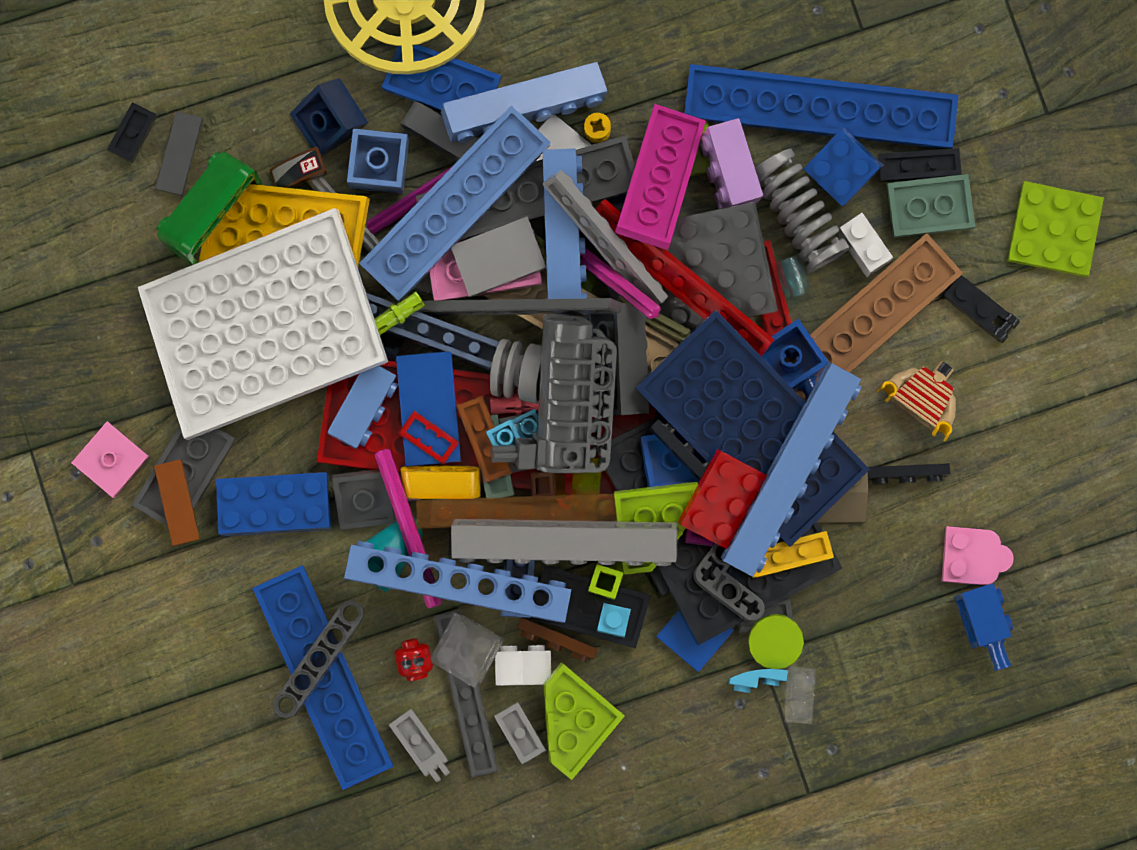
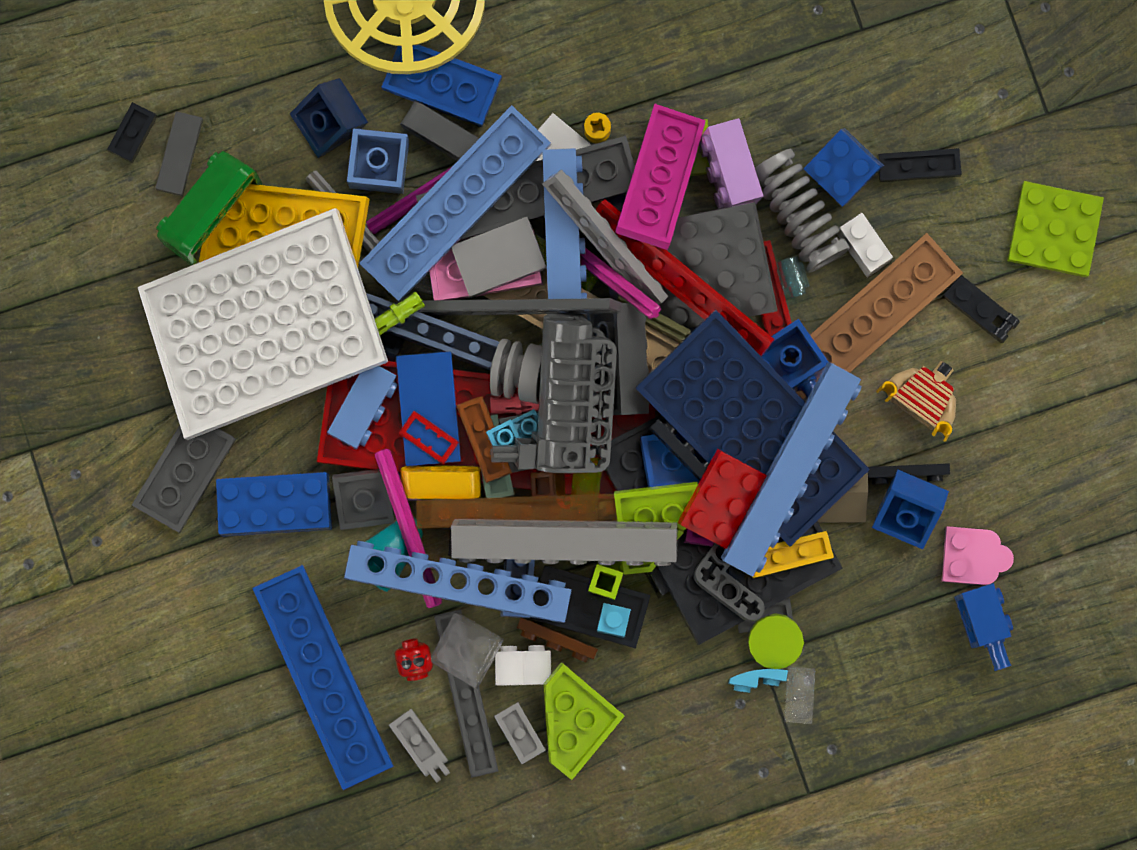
(110, 459): bright pink plate -> none
(177, 502): dark orange tile -> none
(298, 169): slope -> none
(307, 667): dark grey beam -> none
(533, 99): medium blue brick -> none
(680, 640): blue tile -> none
(822, 106): blue plate -> none
(910, 509): none -> blue brick
(930, 206): sand green plate -> none

